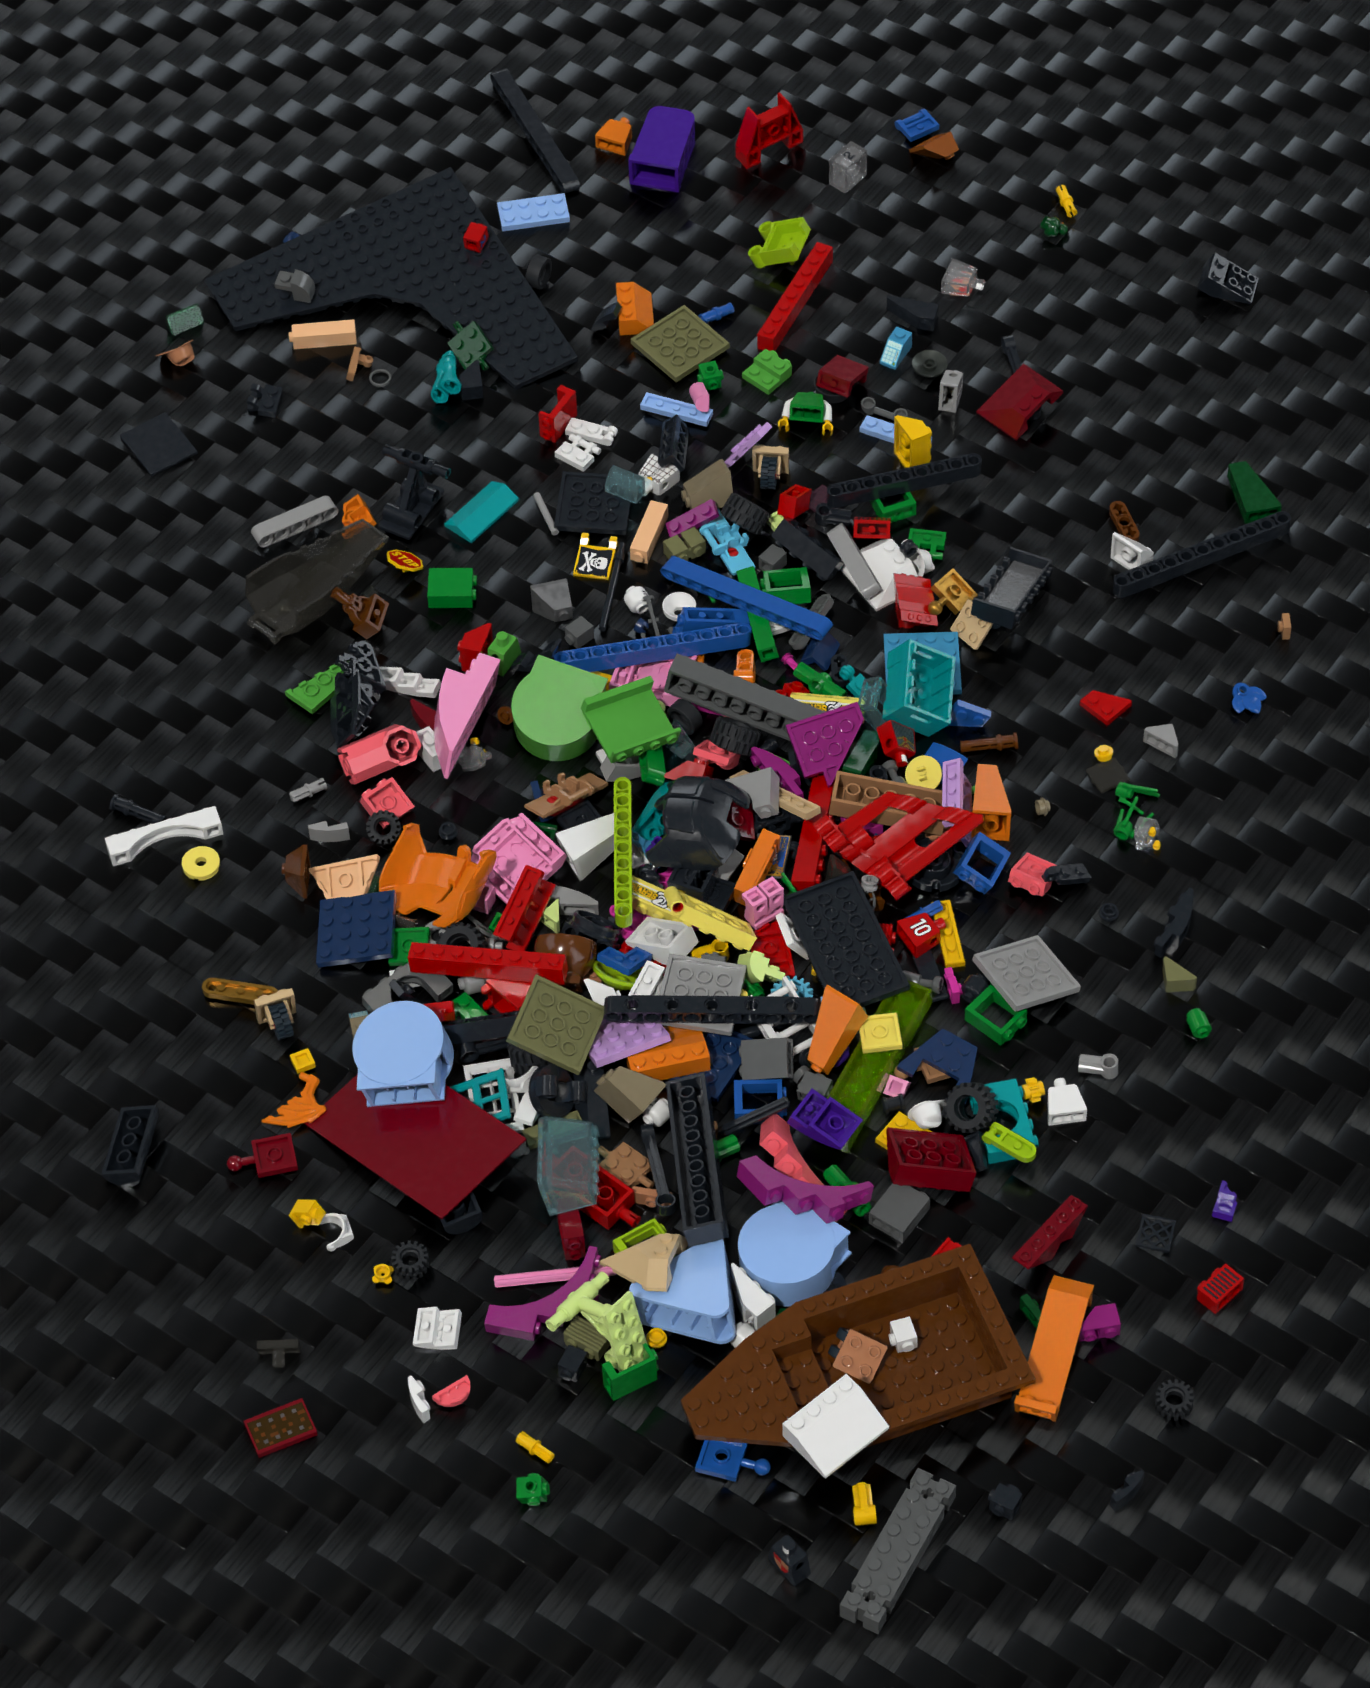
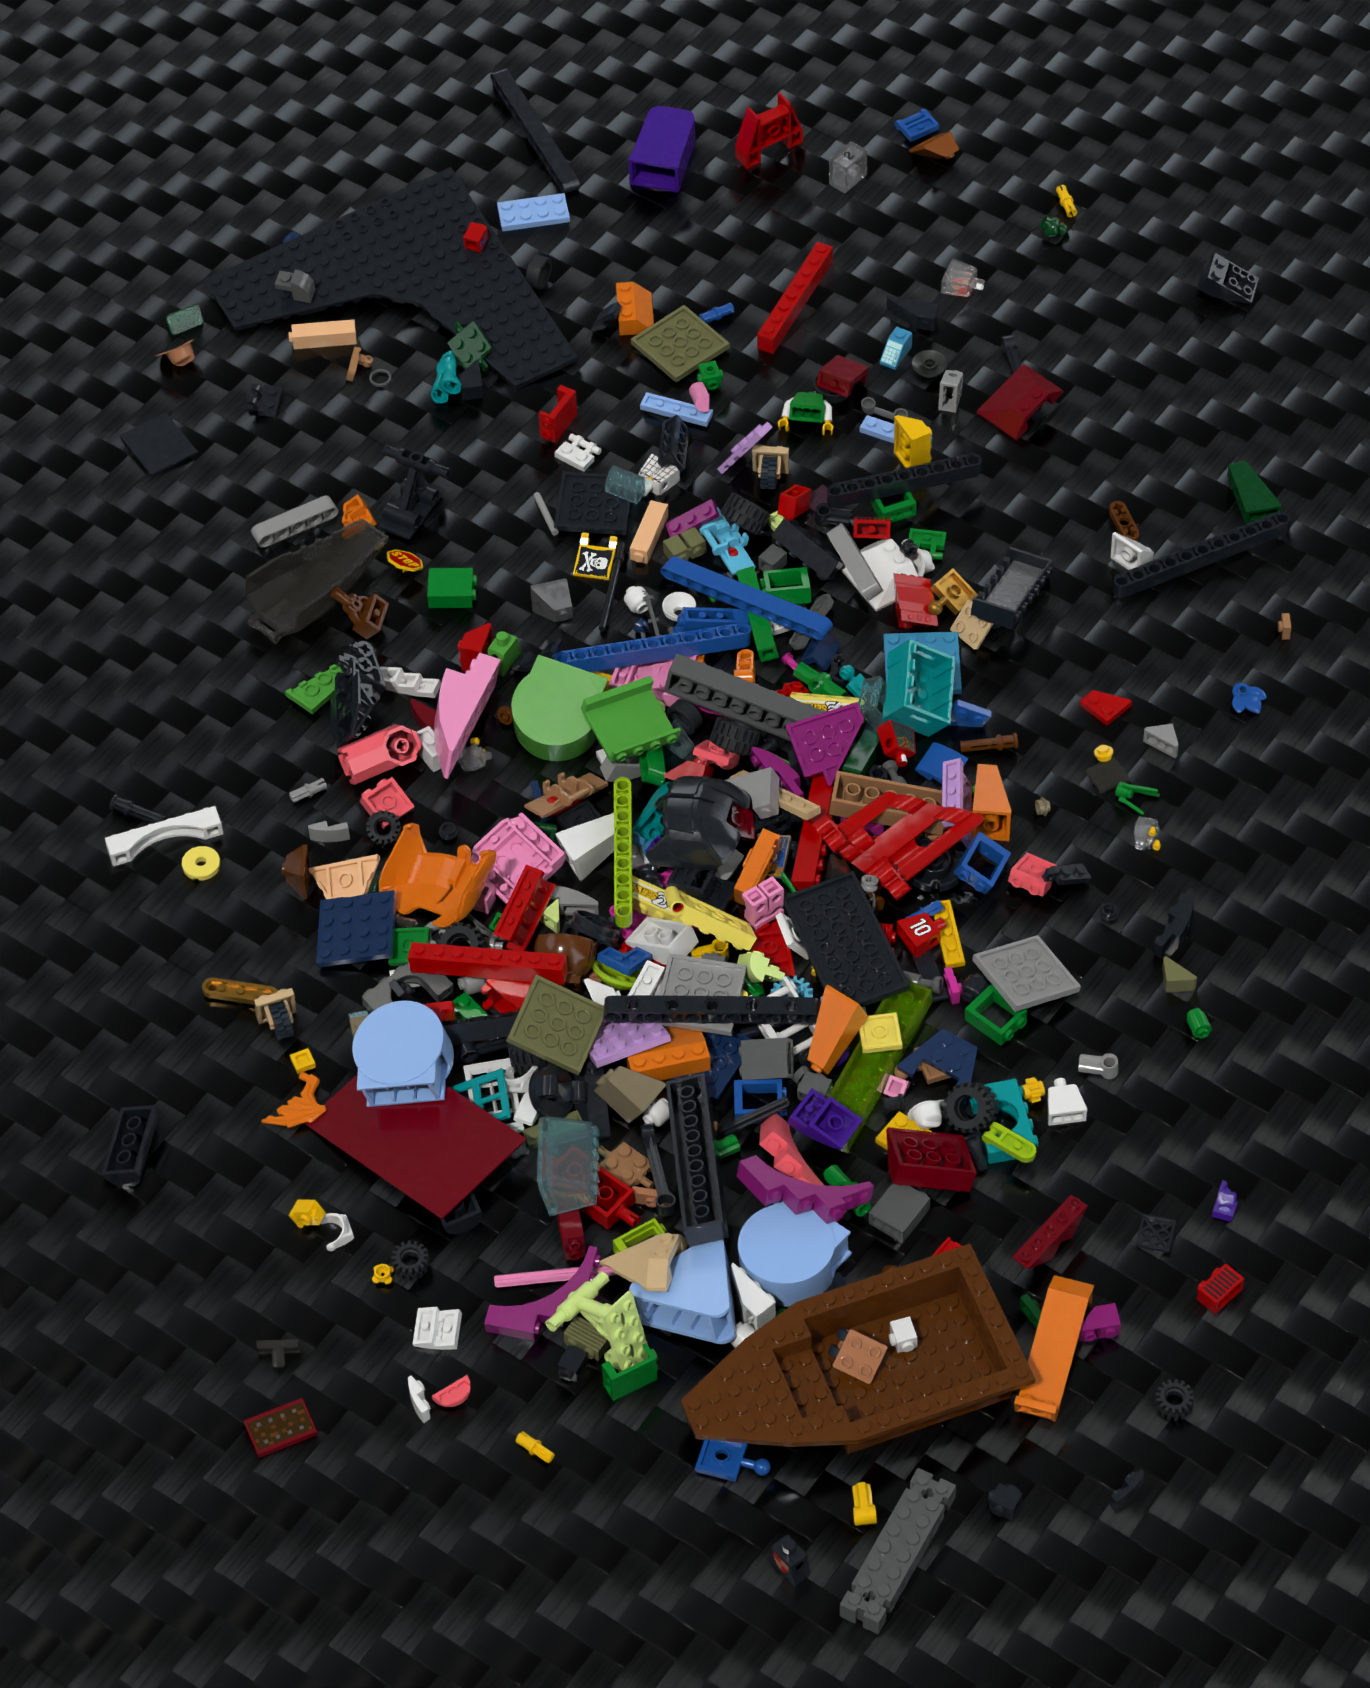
(271, 1154): dark red plate -> none
(482, 511): teal slope -> none
(532, 1489): green brick -> none
(579, 632): dark grey brick -> none
(591, 431): white plate -> none
(615, 136): orange torso -> none
(656, 1338): yellow plate -> none
(709, 484): dark tan slope -> none
(768, 371): bright green plate -> none
(782, 242): lime piece -> none
(834, 1426): white slope -> none
(924, 772): light yellow piece -> none
(1124, 828): green plant -> none

